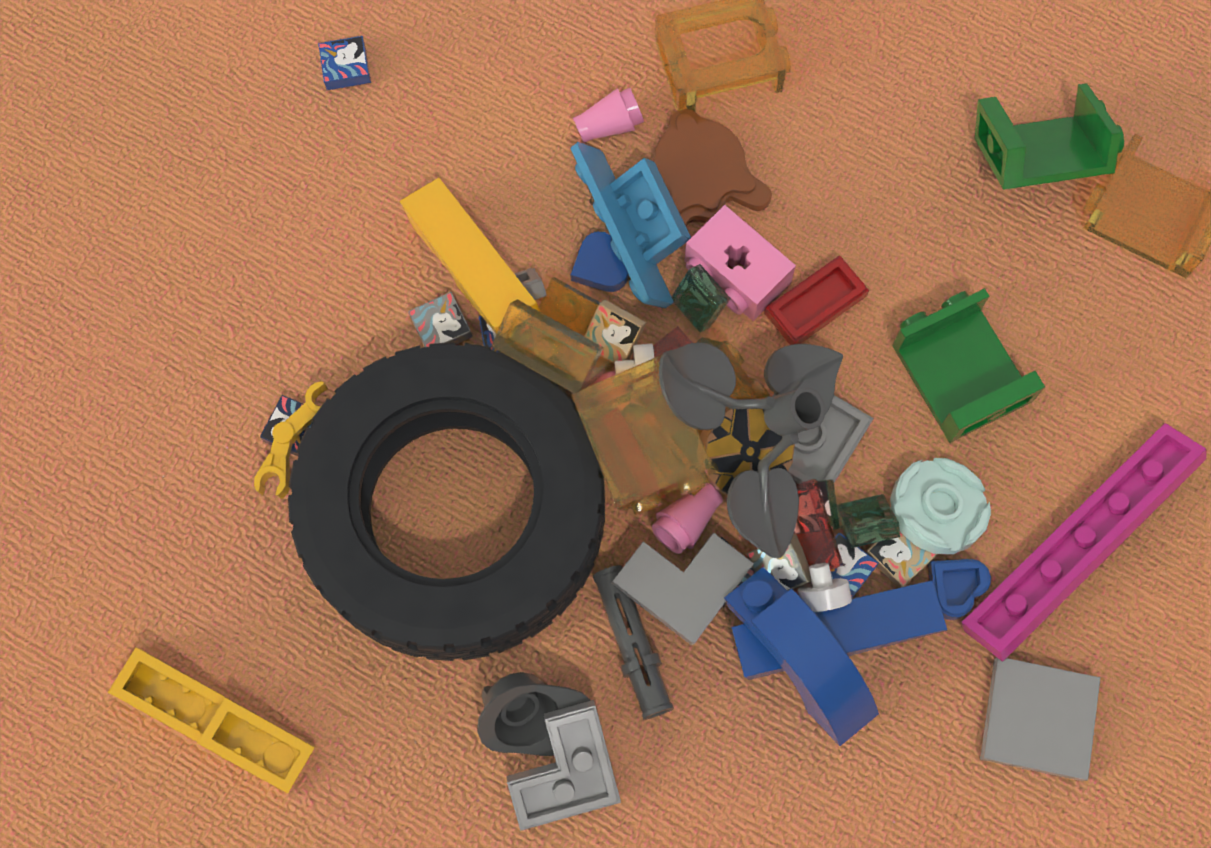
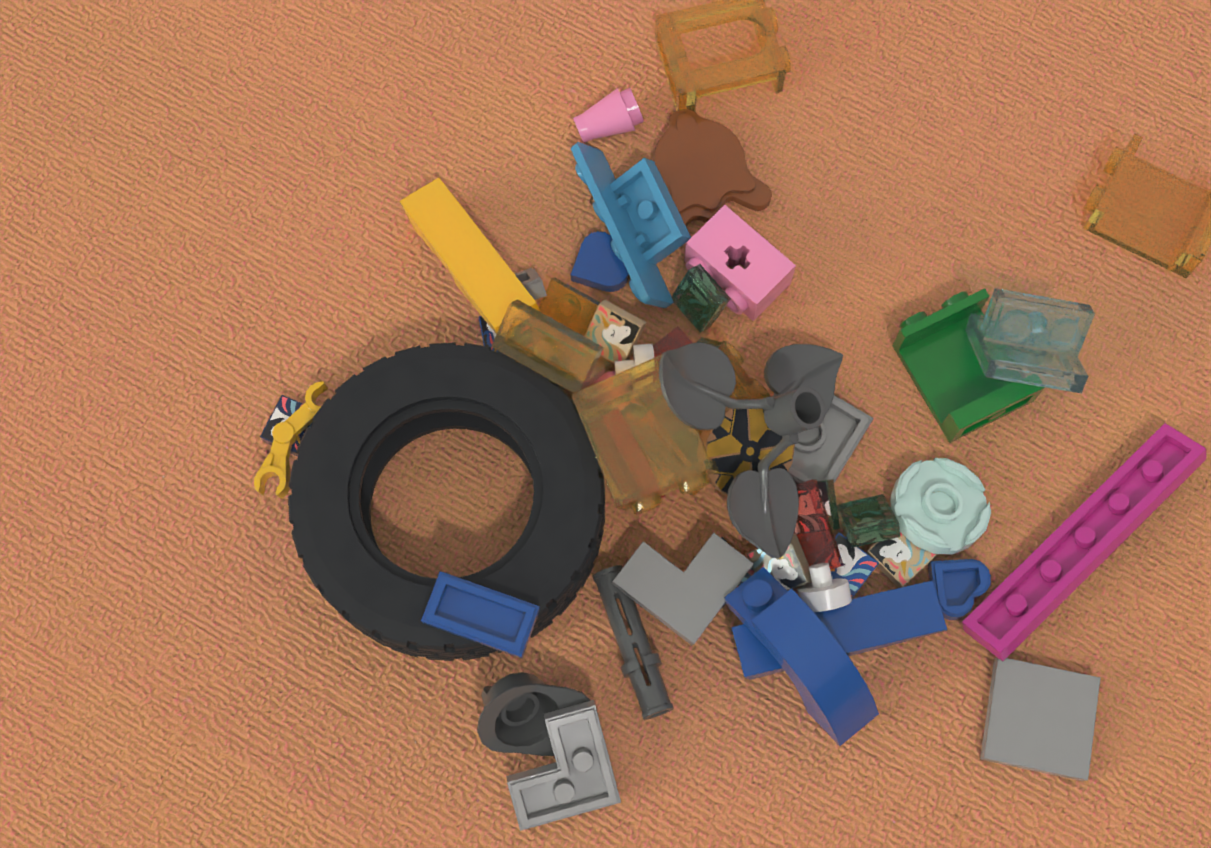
(211, 719): yellow slope -> none
(344, 63): tile -> none
(440, 321): tile -> none
(481, 614): none -> blue tile
(686, 518): bright pink cone -> none
(816, 301): red tile -> none
(1031, 340): none -> clear light blue bracket
(1049, 148): green panel -> none

